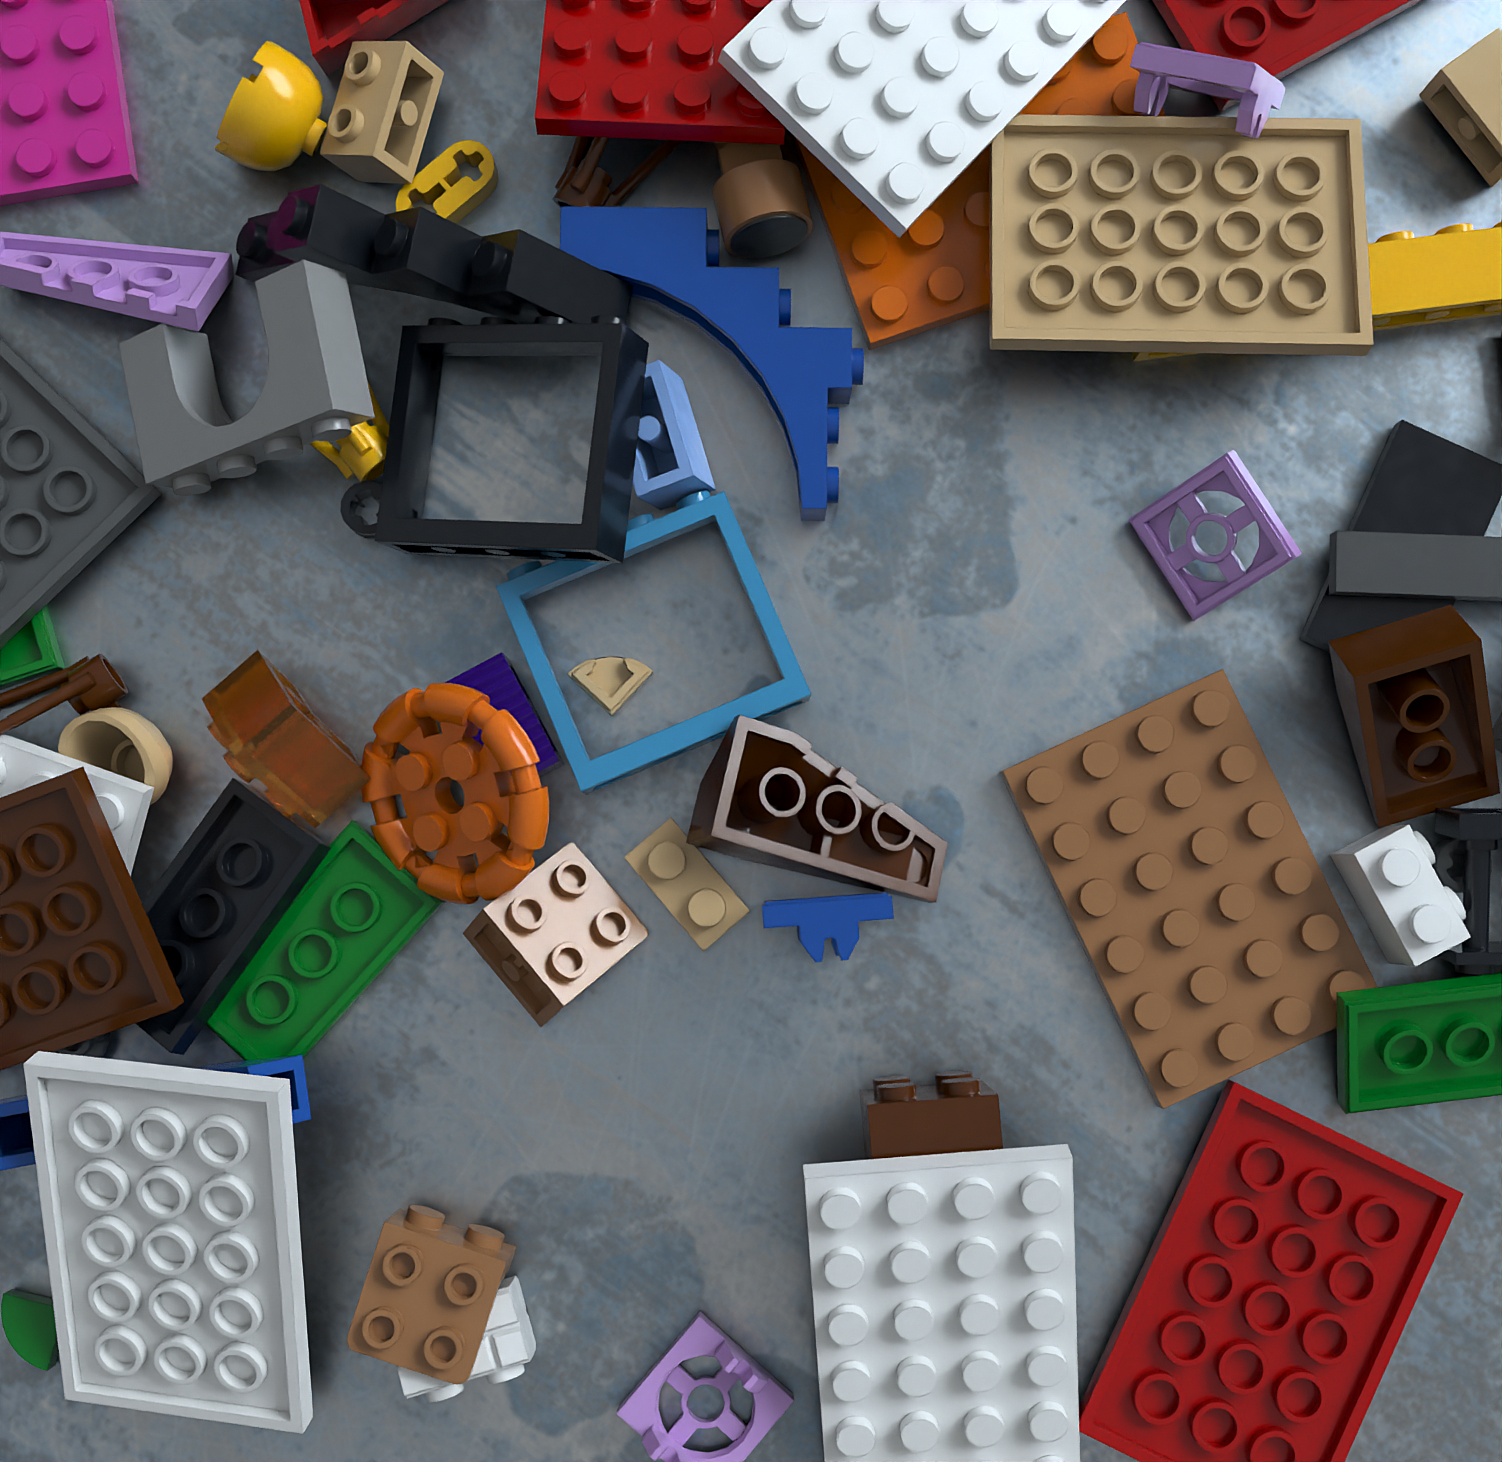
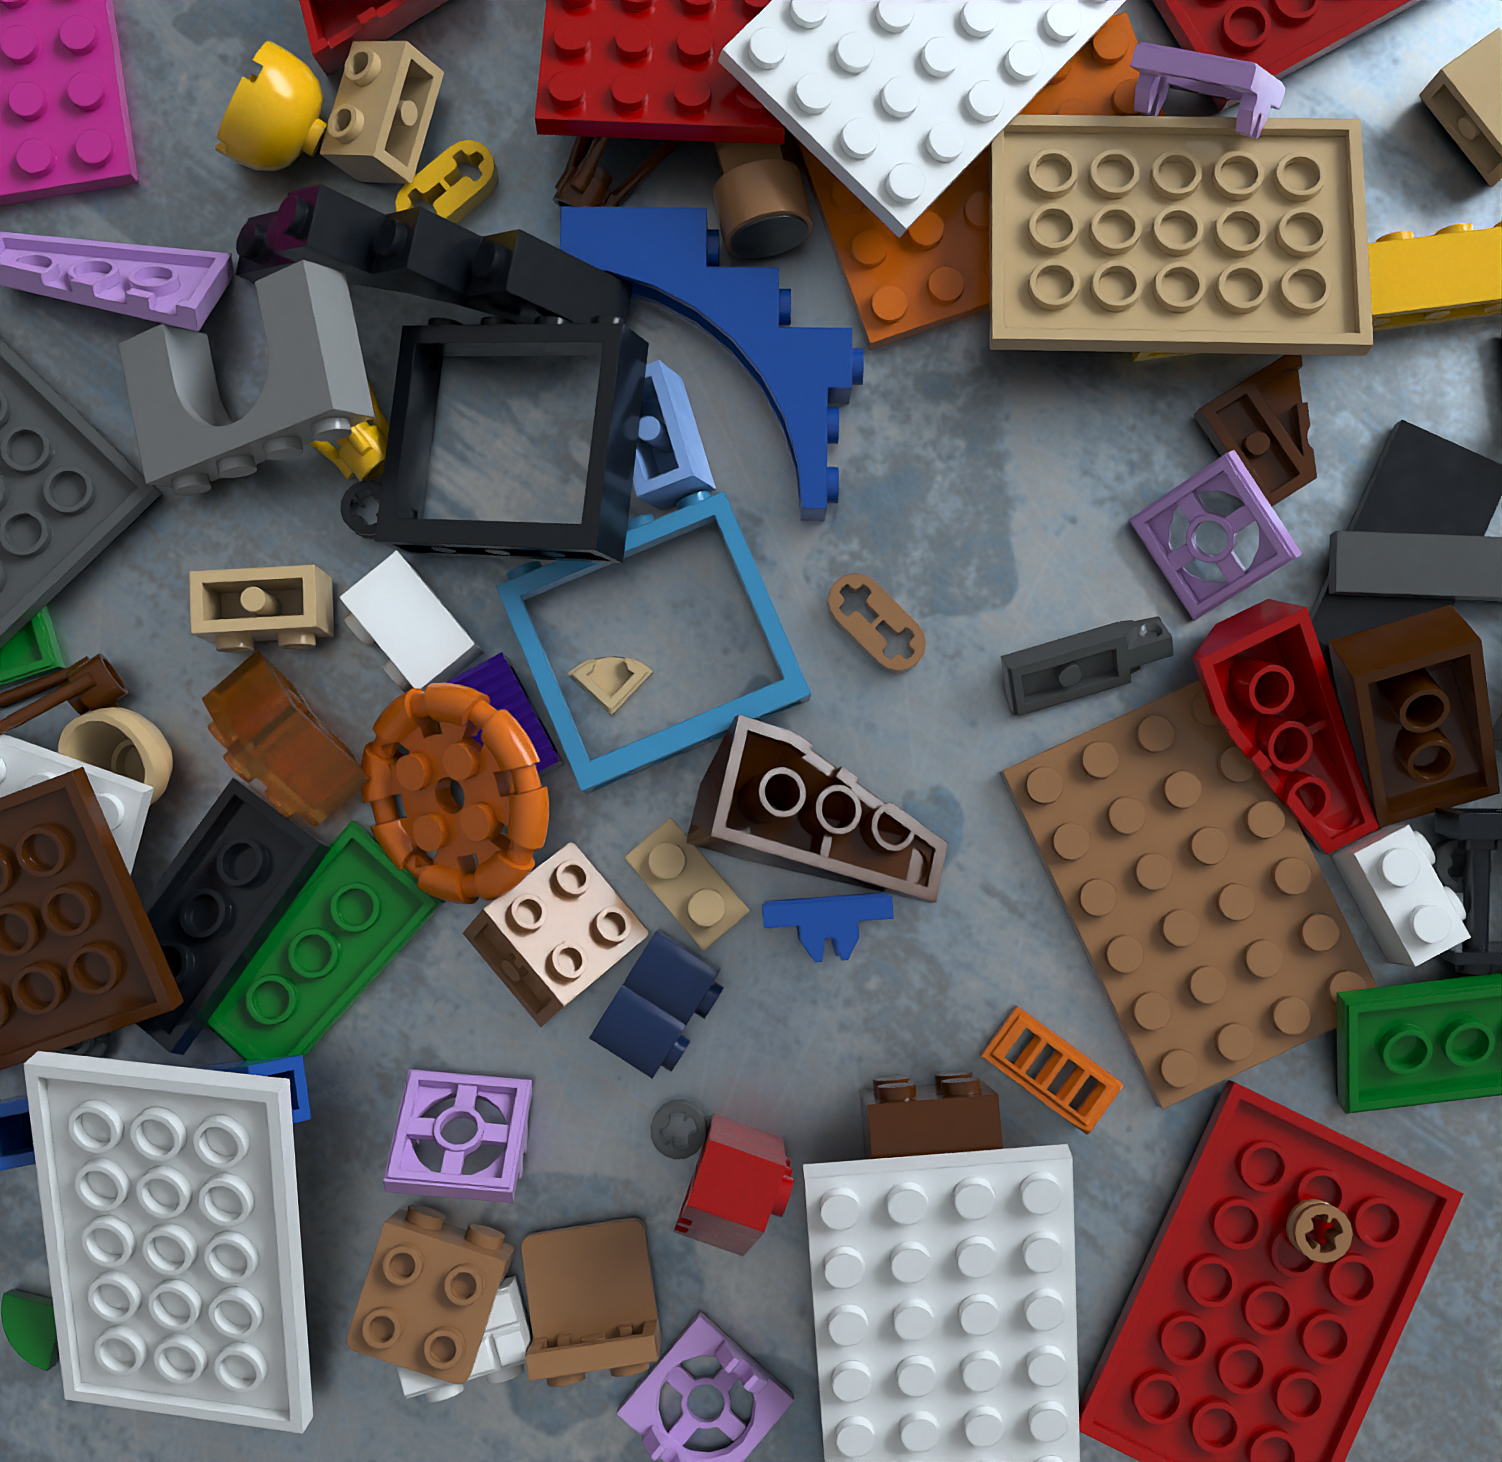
(261, 605): none -> tan brick
(409, 625): none -> white brick
(427, 1088): none -> lavender piece
(590, 1301): none -> medium nougat bracket
(656, 1004): none -> dark blue brick
(695, 1137): none -> dark grey bush
(735, 1186): none -> red wedge
(886, 613): none -> medium nougat beam
(1082, 663): none -> dark grey hinge
(1096, 1101): none -> orange slope
(1266, 428): none -> reddish brown wing
(1283, 715): none -> red wedge
(1337, 1238): none -> medium nougat bush

